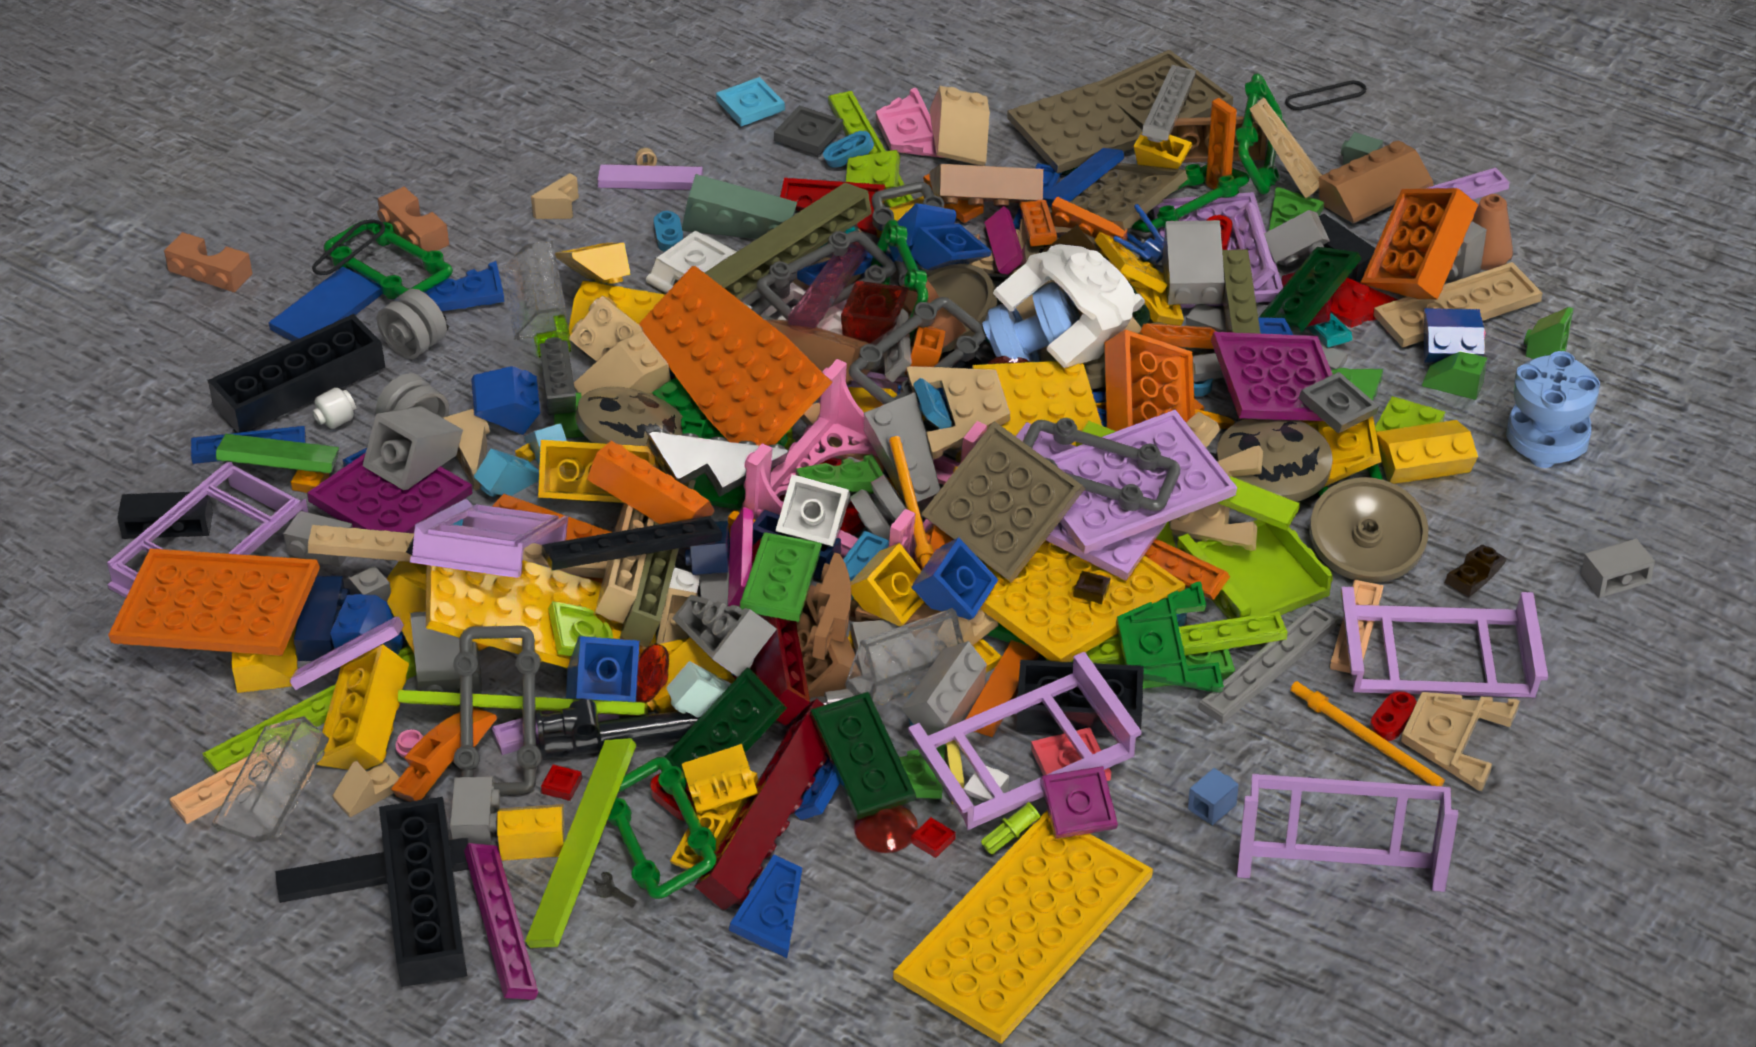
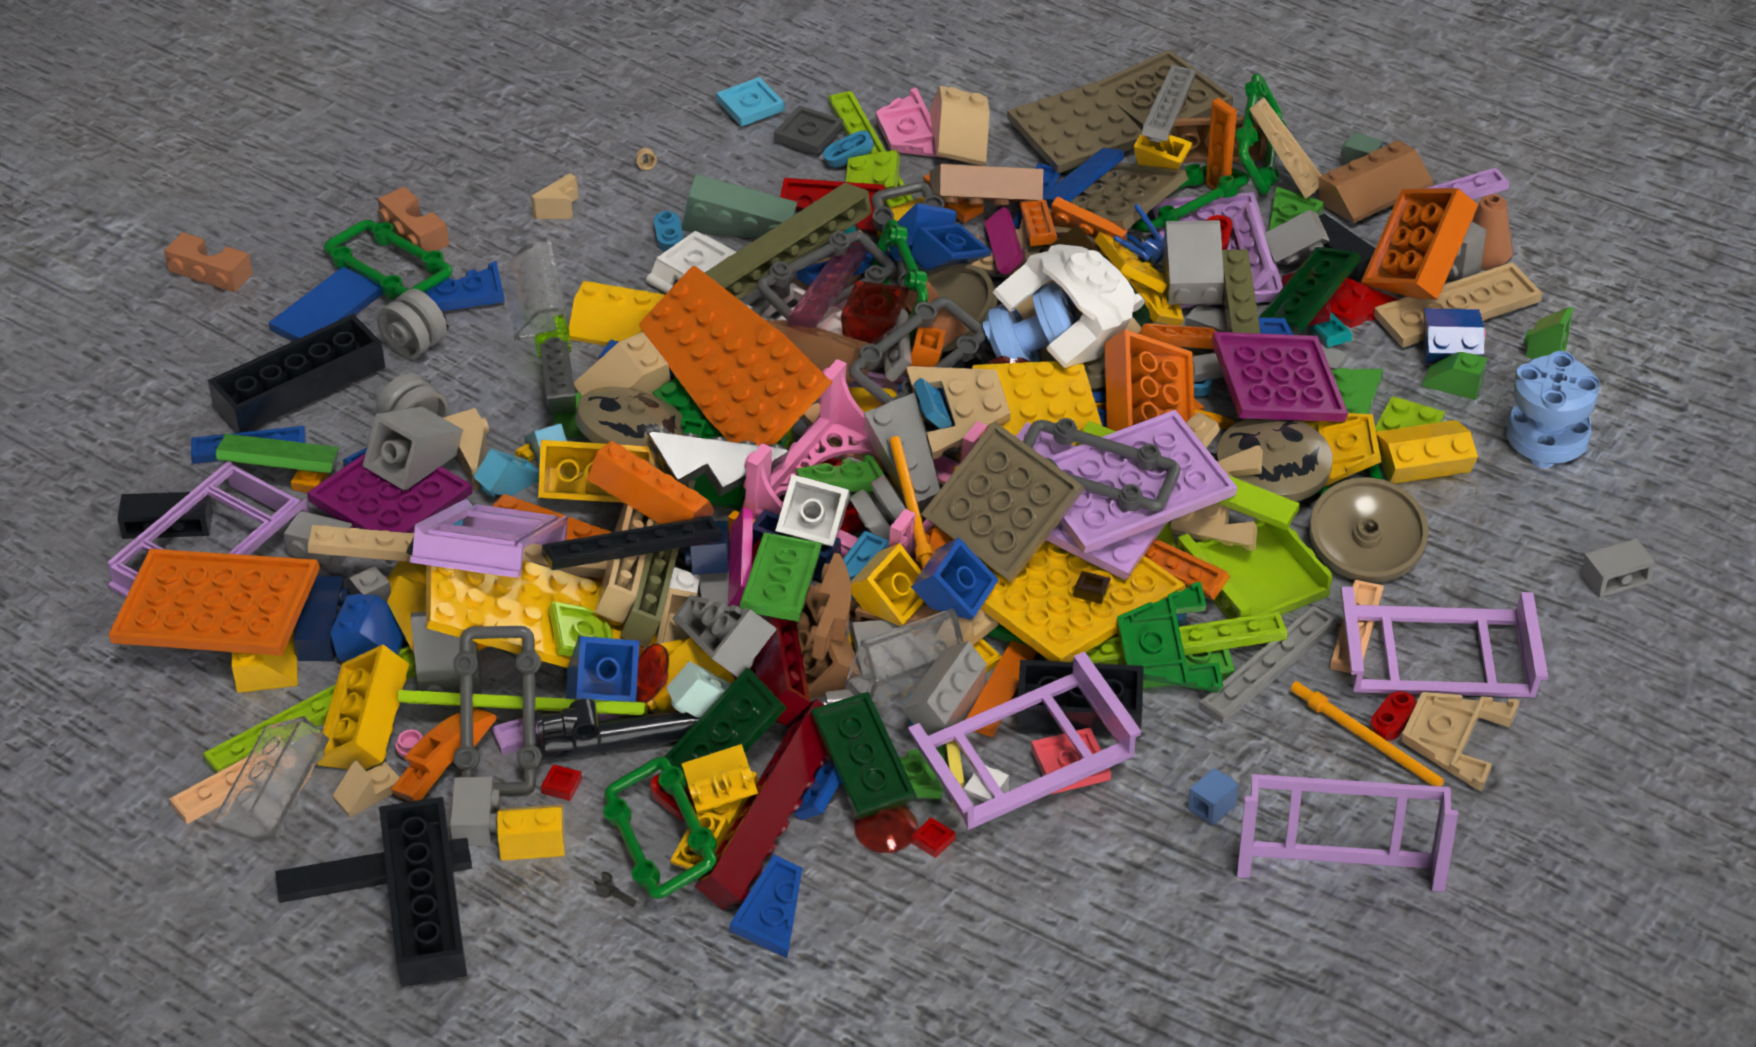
(334, 408): white head -> none
(346, 652): lavender tile -> none
(352, 254): black piece -> none
(501, 922): magenta tile -> none
(506, 398): blue slope -> none
(580, 844): lime tile -> none
(601, 262): yellow slope -> none
(603, 328): tan bracket -> none
(647, 177): lavender tile -> none
(1010, 828): lime axle -> none
(1022, 928): yellow plate -> none
(1079, 802): magenta tile -> none
(1327, 101): black piece -> none
(1338, 402): dark grey plate -> none
(1476, 570): dark brown slope -> none

